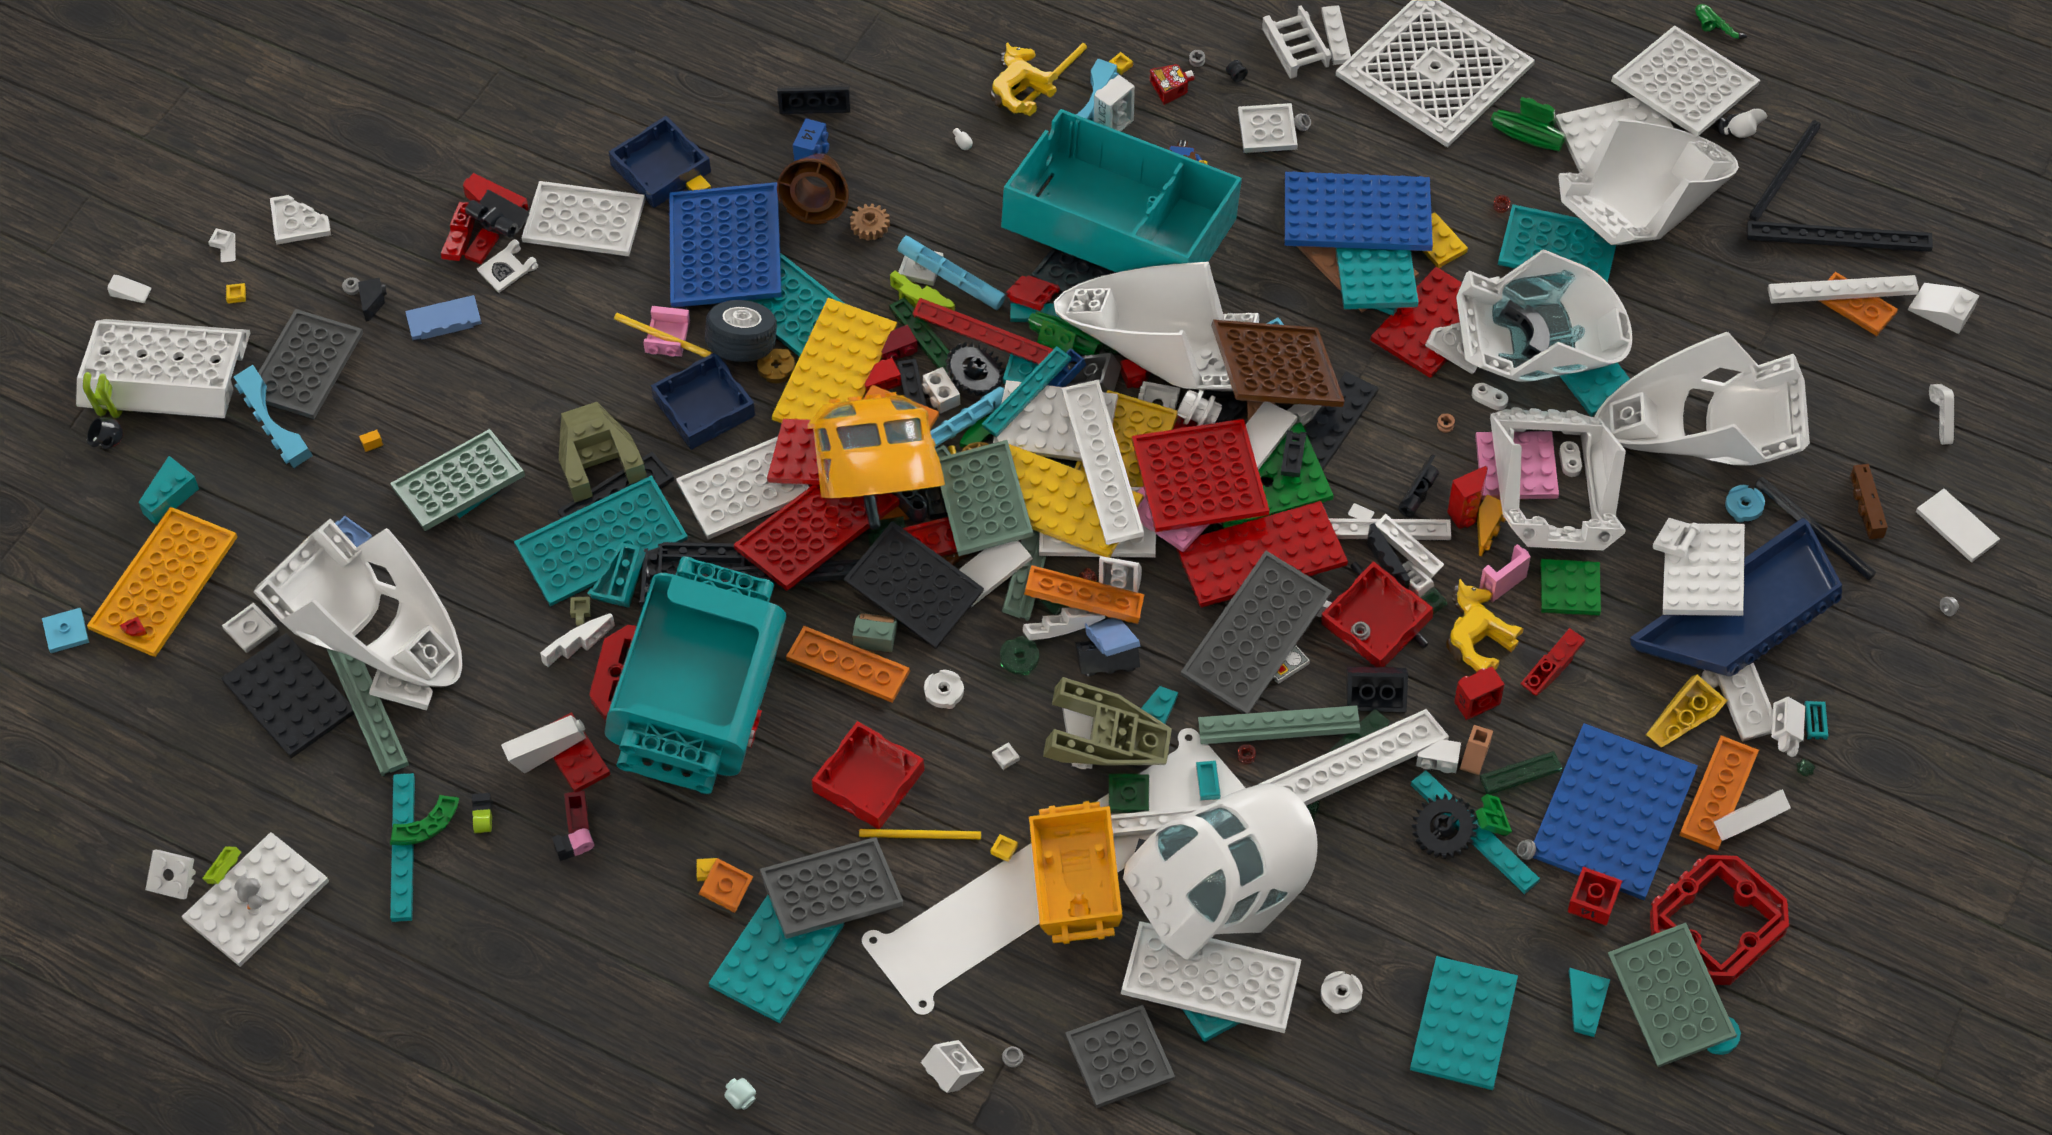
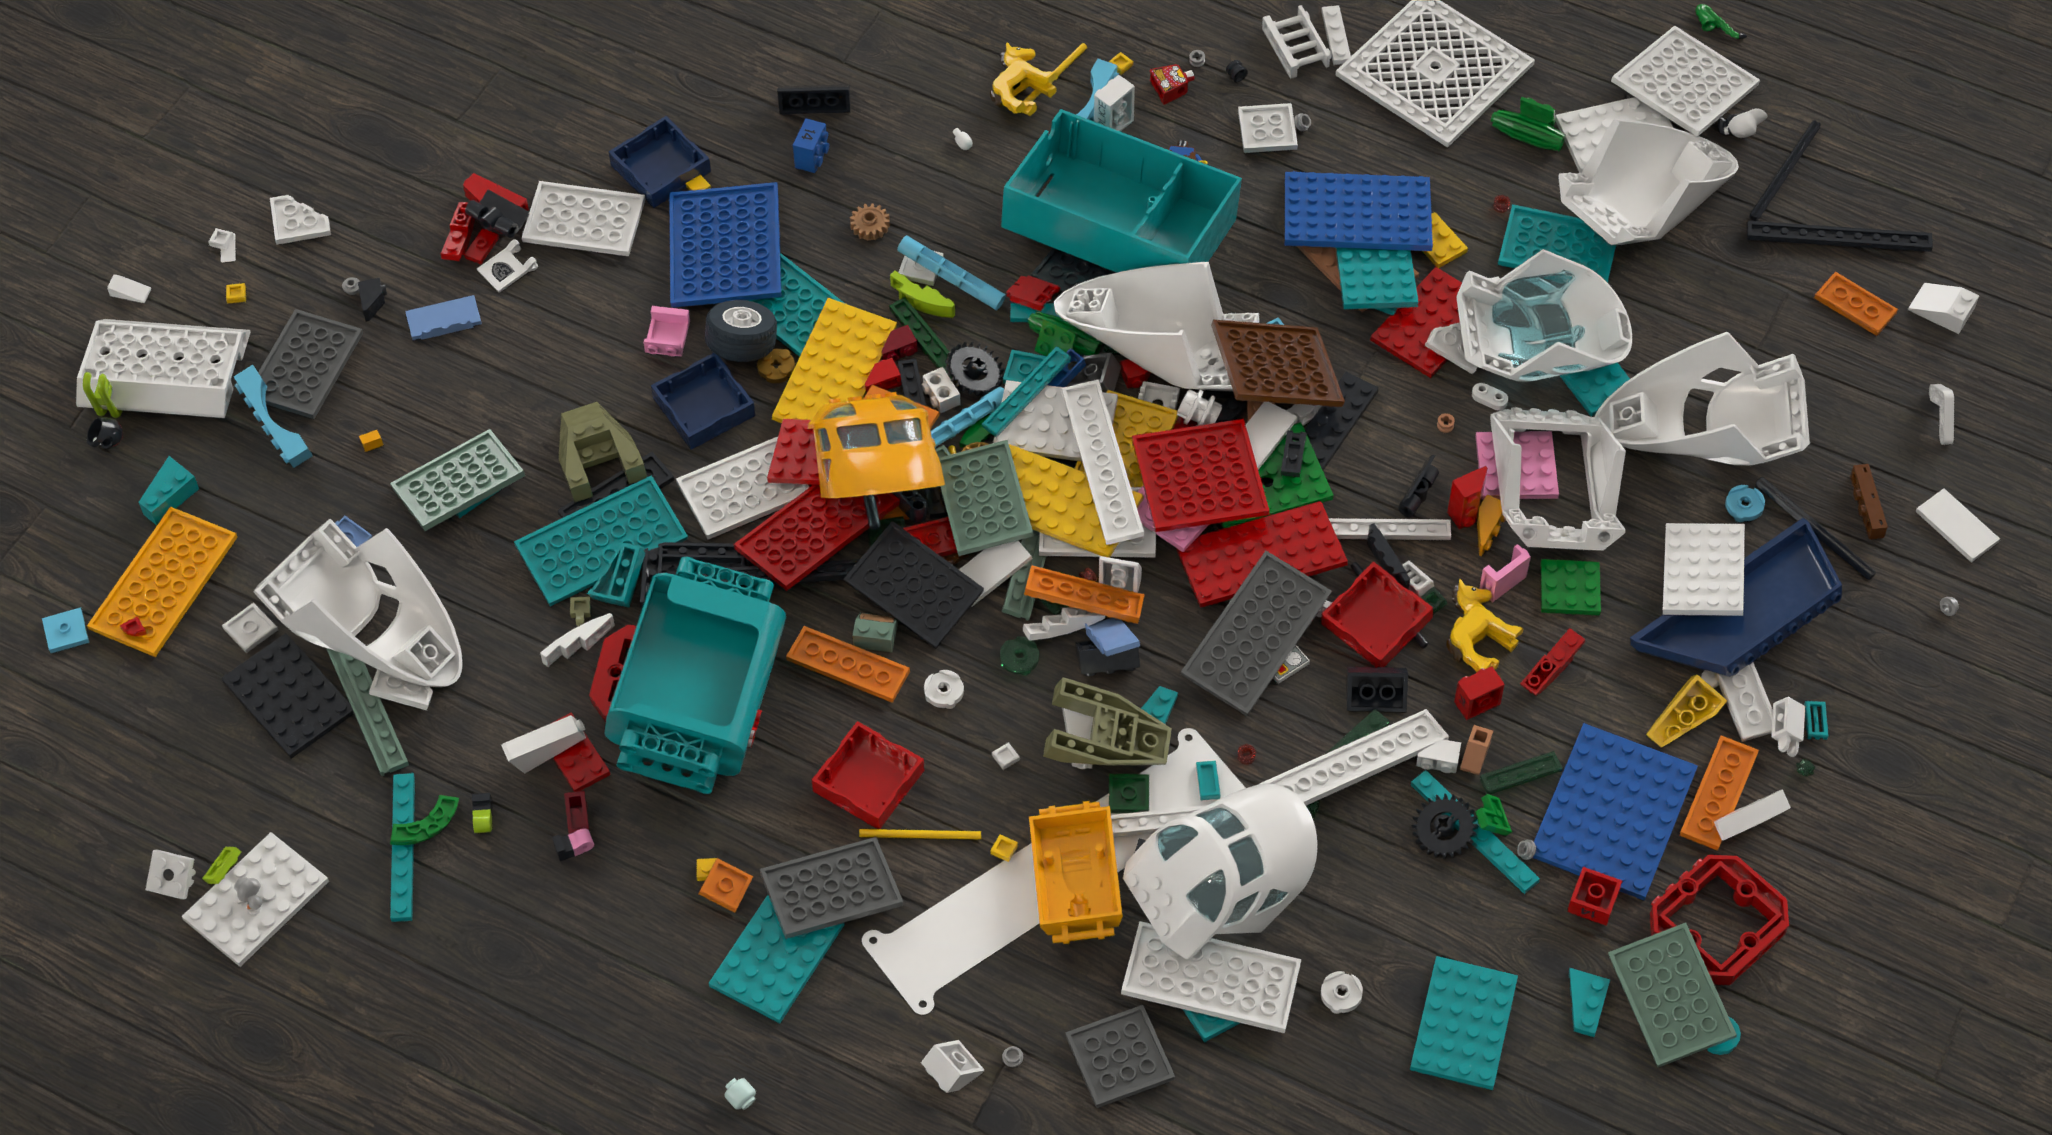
(662, 335): yellow piece -> none
(810, 202): reddish brown cone -> none
(981, 331): red plate -> none
(1279, 724): sand green plate -> none
(1360, 512): white sticker -> none
(1363, 627): light grey plate -> none
(1409, 546): white plate -> none
(1531, 324): black arch -> none
(1570, 457): white plate -> none
(1671, 535): white plate -> none
(1843, 289): white plate -> none

